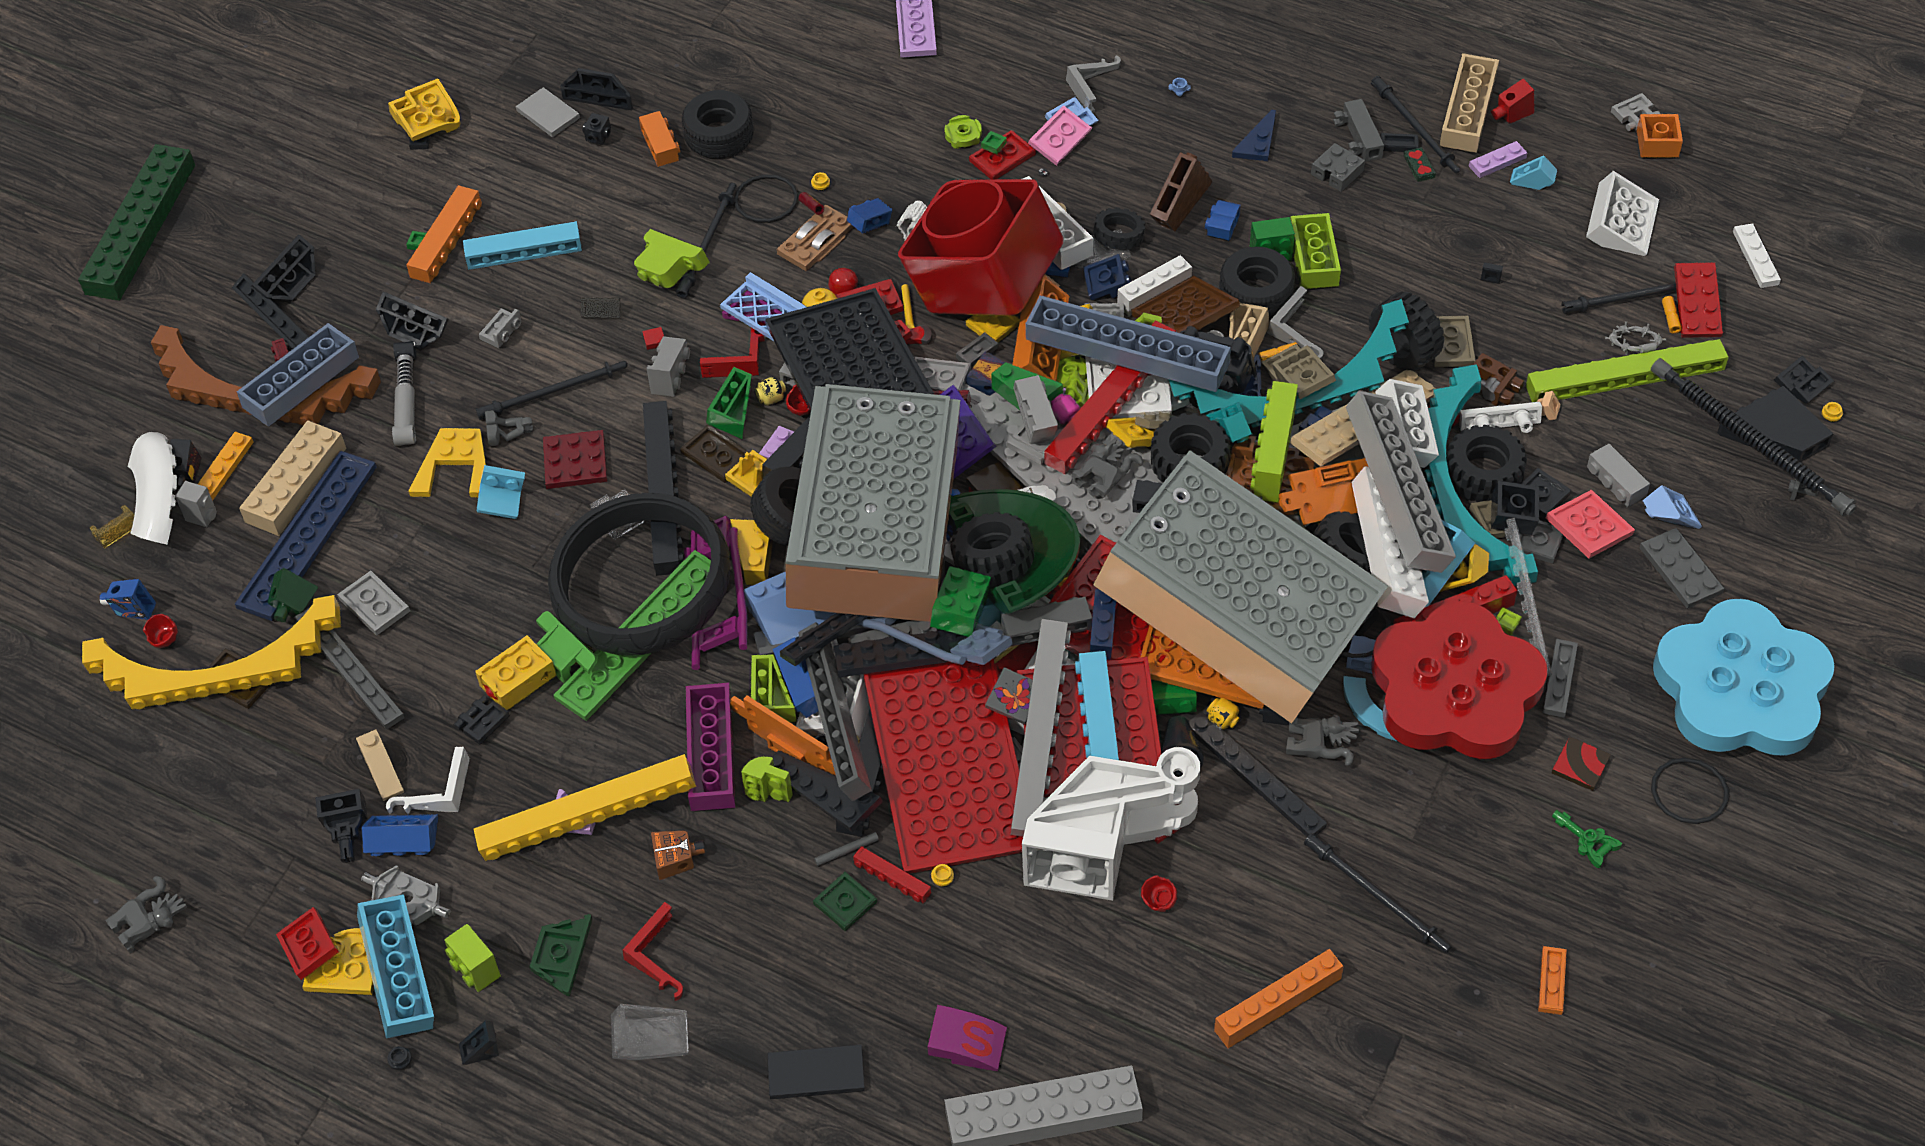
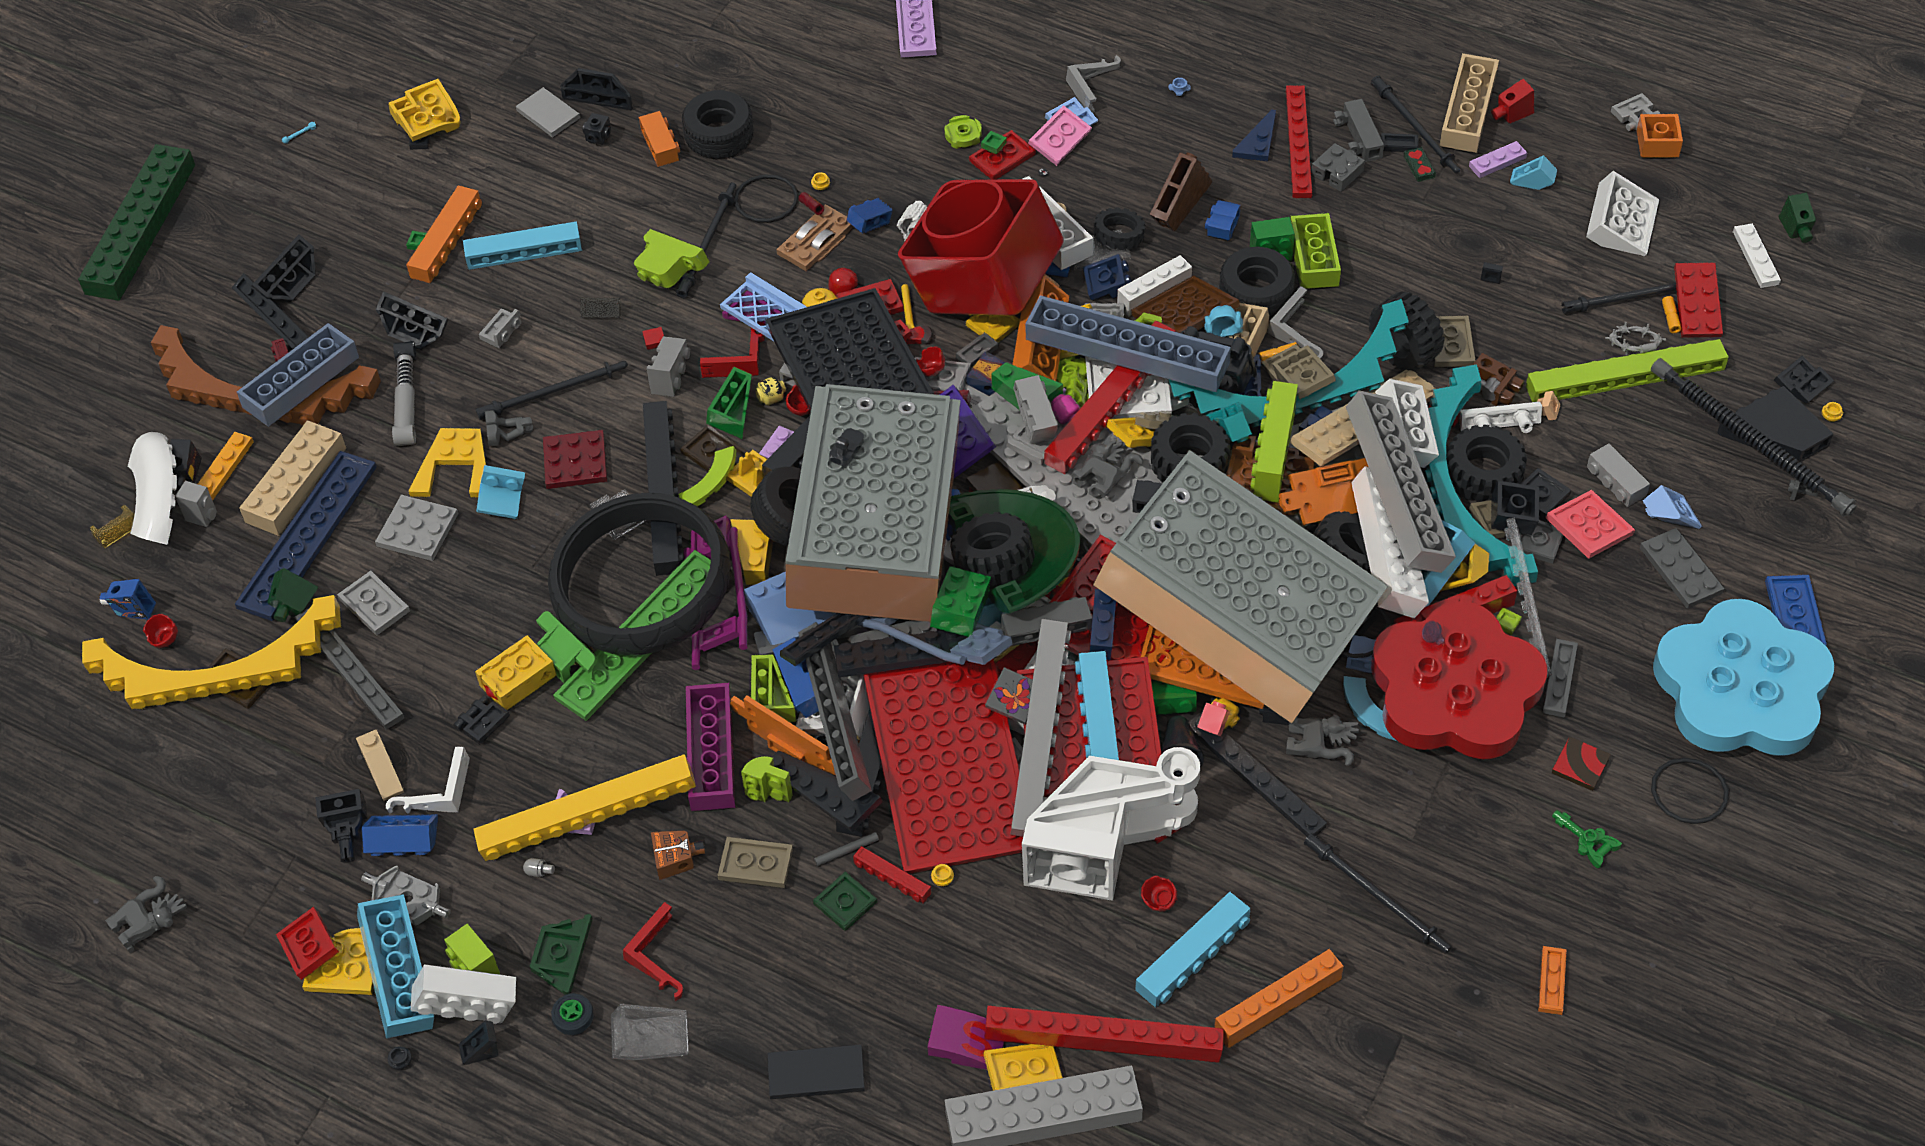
(311, 125): none -> medium azure hinge
(416, 527): none -> light grey plate
(463, 994): none -> white brick
(537, 867): none -> light grey cylinder
(568, 1006): none -> black wheel
(714, 479): none -> lime tile
(755, 862): none -> dark tan plate
(846, 447): none -> black piece
(932, 361): none -> red hair
(1021, 1065): none -> yellow tile
(1104, 1034): none -> red brick
(1193, 950): none -> medium azure brick
(1213, 718): none -> coral brick
(1224, 321): none -> medium azure hair
(1298, 142): none -> red plate
(1432, 632): none -> clear purple plate
(1795, 604): none -> blue tile
(1798, 217): none -> dark green torso

